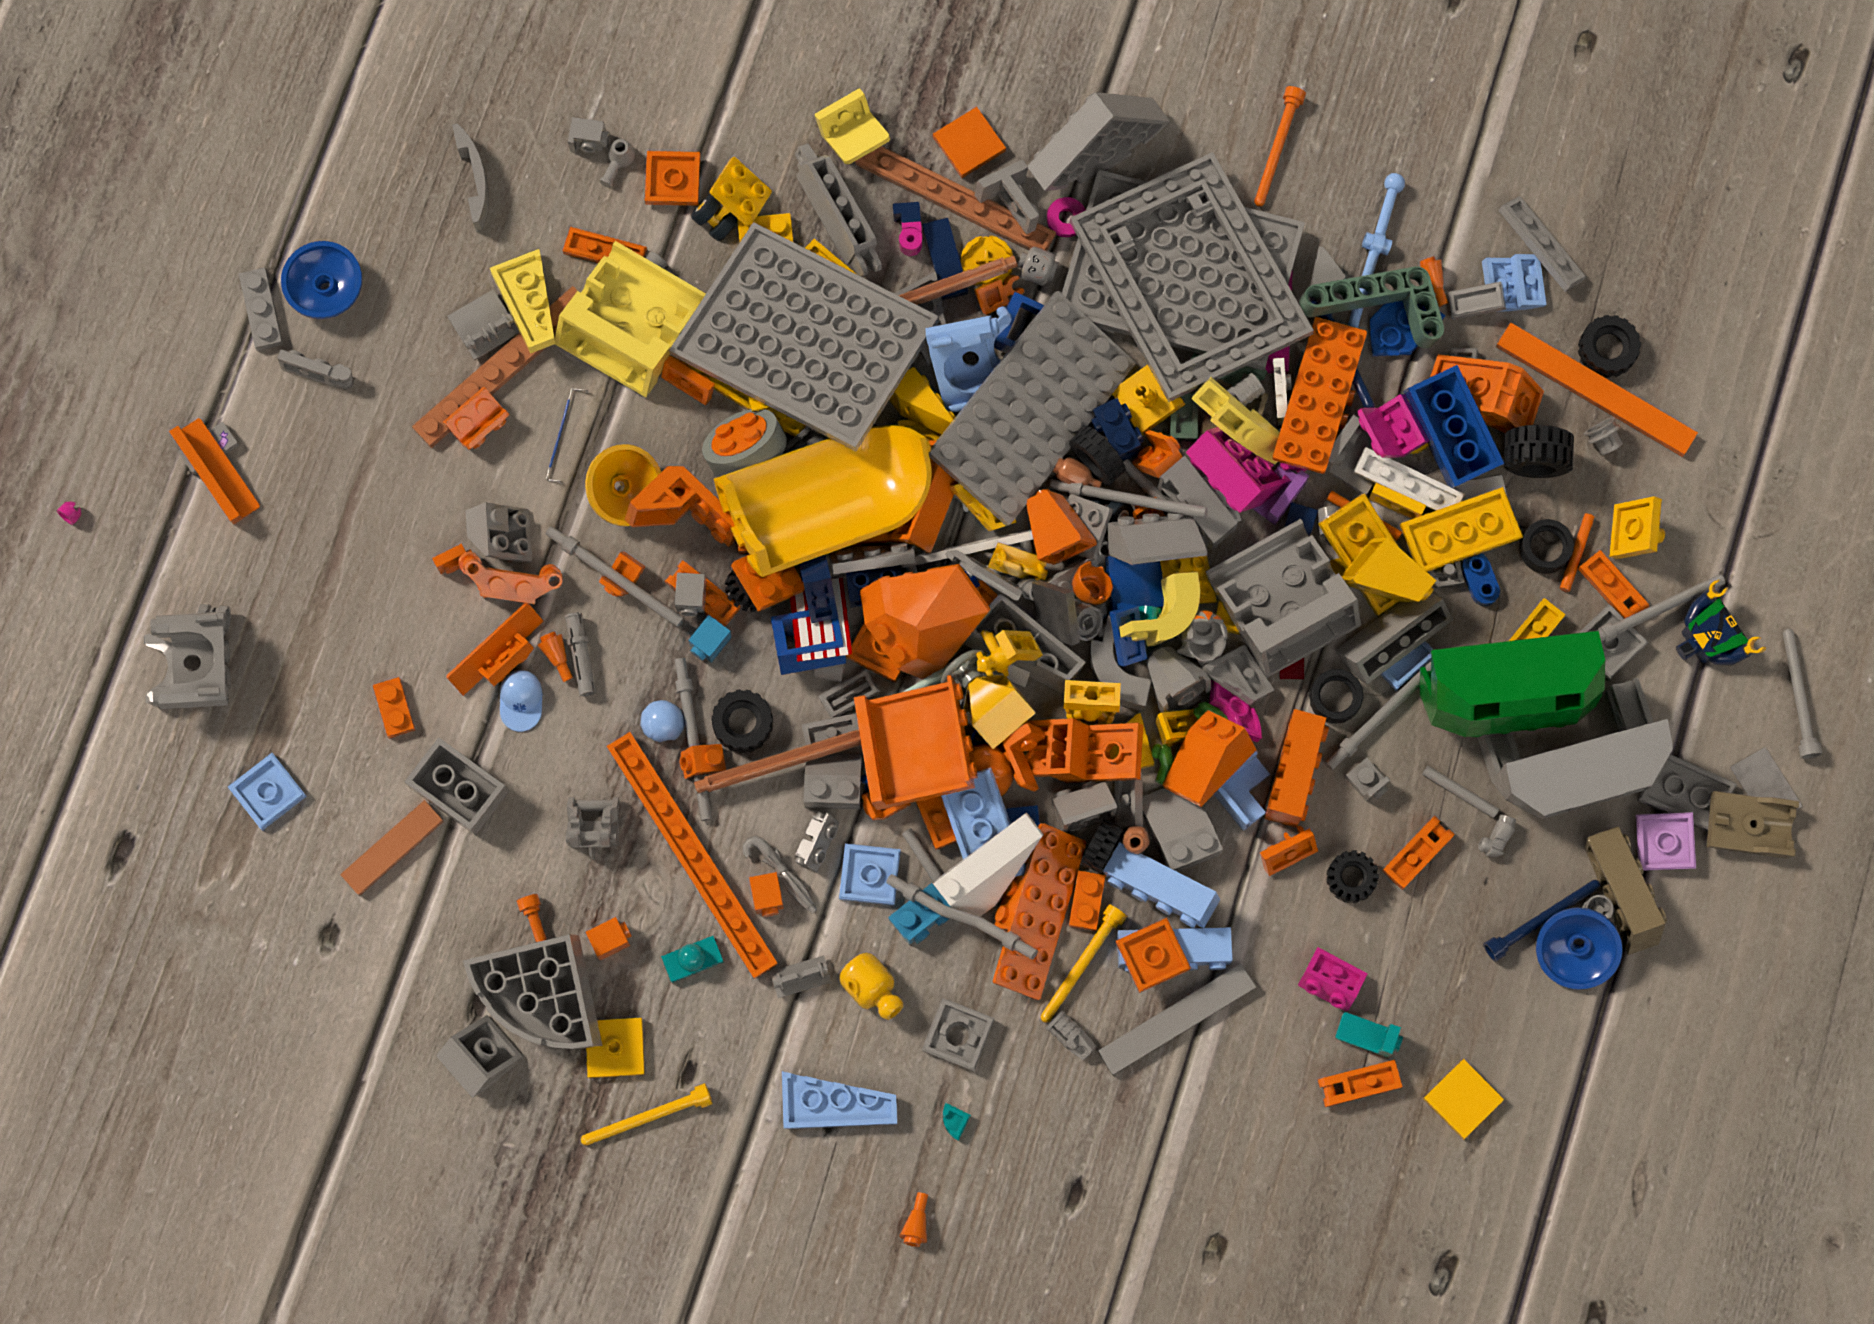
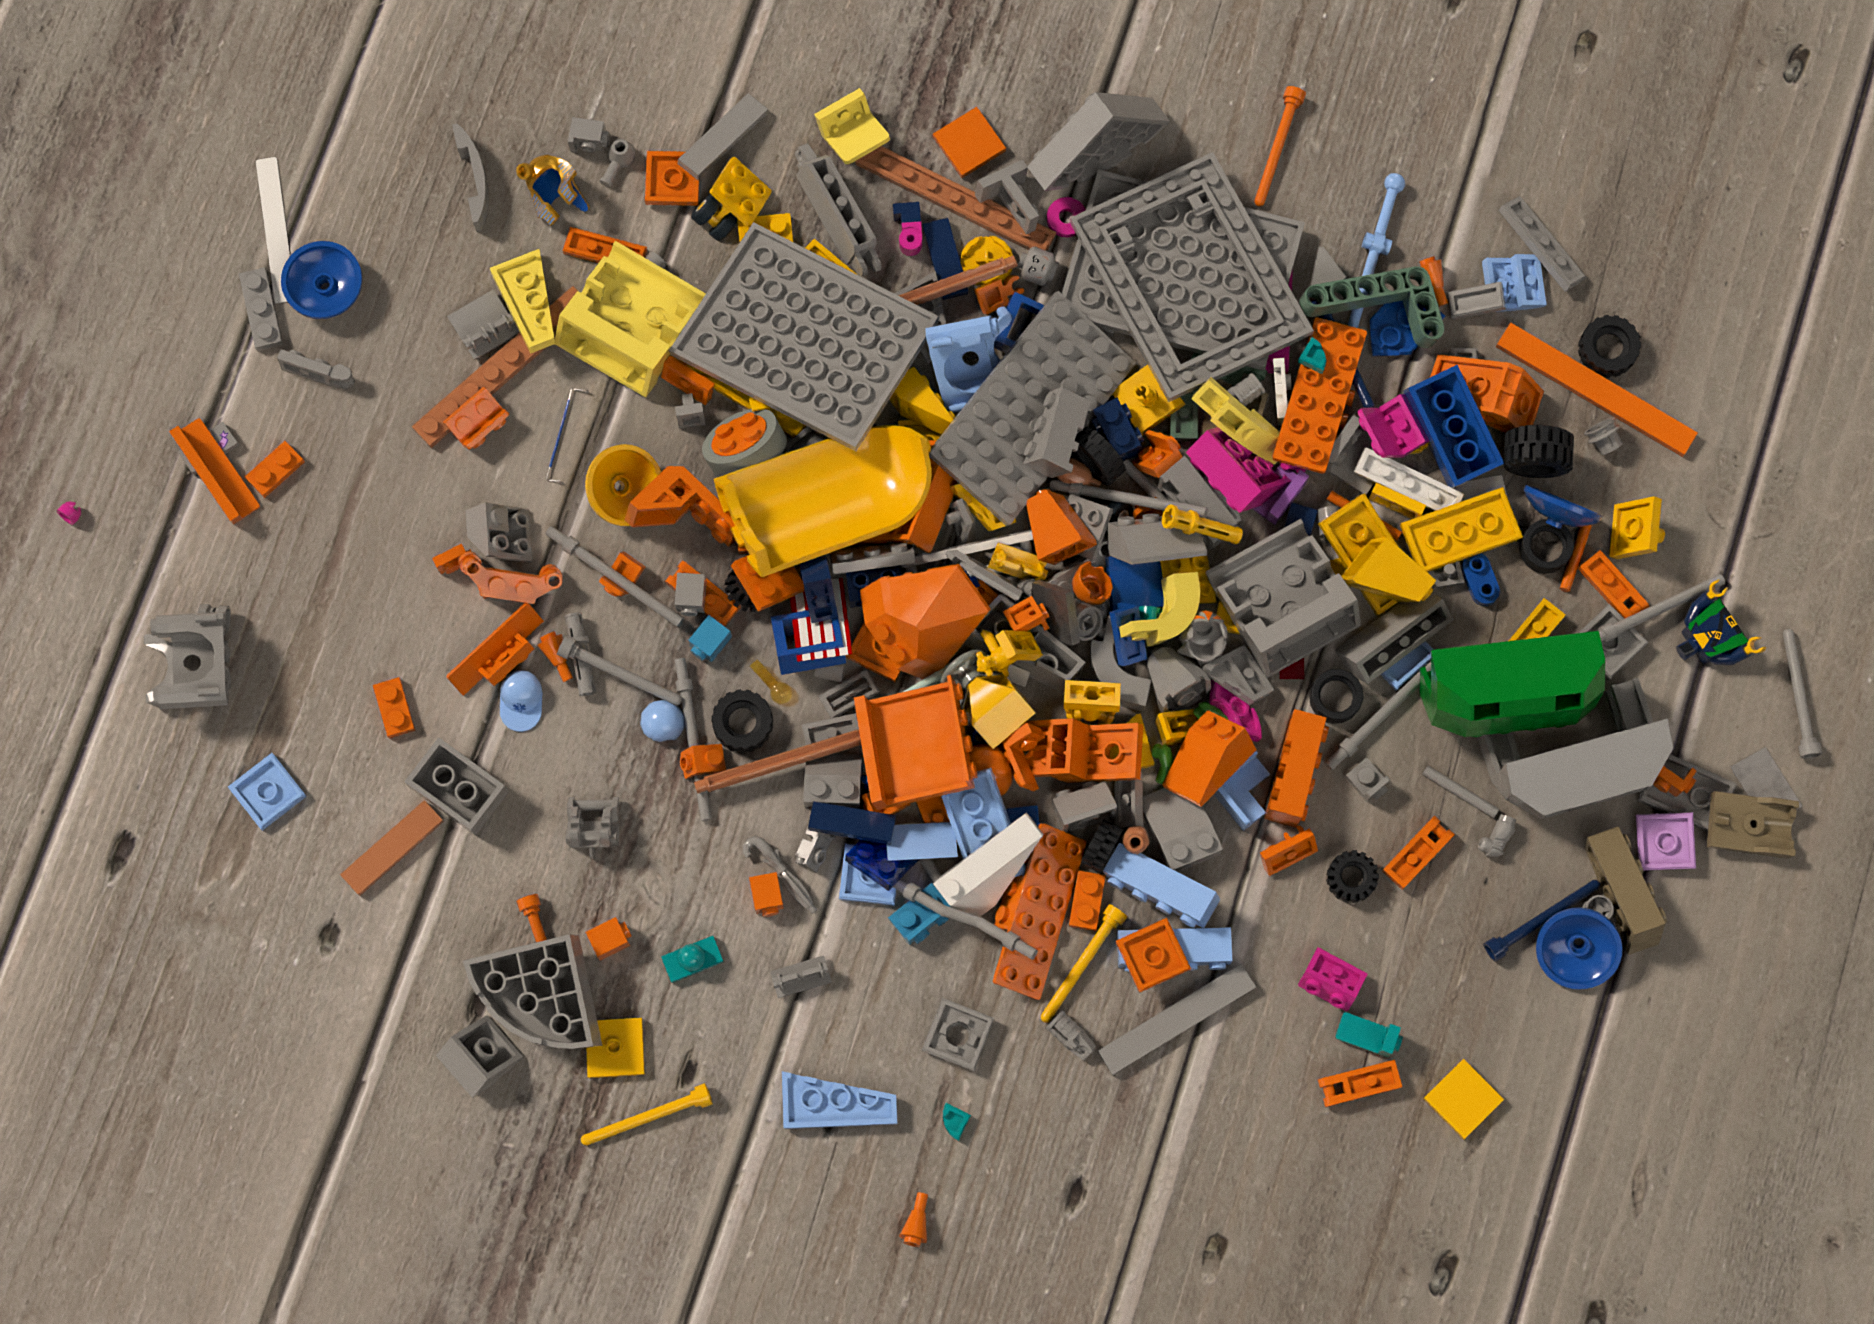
(273, 221): none -> white sticker
(274, 469): none -> orange plate
(547, 180): none -> piece
(571, 649): none -> light grey piece
(689, 413): none -> light grey tile
(692, 855): orange plate -> none
(722, 136): none -> light grey tile
(779, 691): none -> clear yellow bar
(852, 823): none -> dark blue tile
(871, 985): yellow piece -> none
(873, 862): none -> clear blue plate
(922, 842): none -> light blue sticker
(961, 519): none -> light grey piece
(1027, 615): none -> orange bracket
(1056, 433): none -> light grey wedge
(1192, 523): none -> yellow pin
(1313, 356): none -> teal tile
(1560, 510): none -> blue dish
(1670, 782): none -> orange bracket

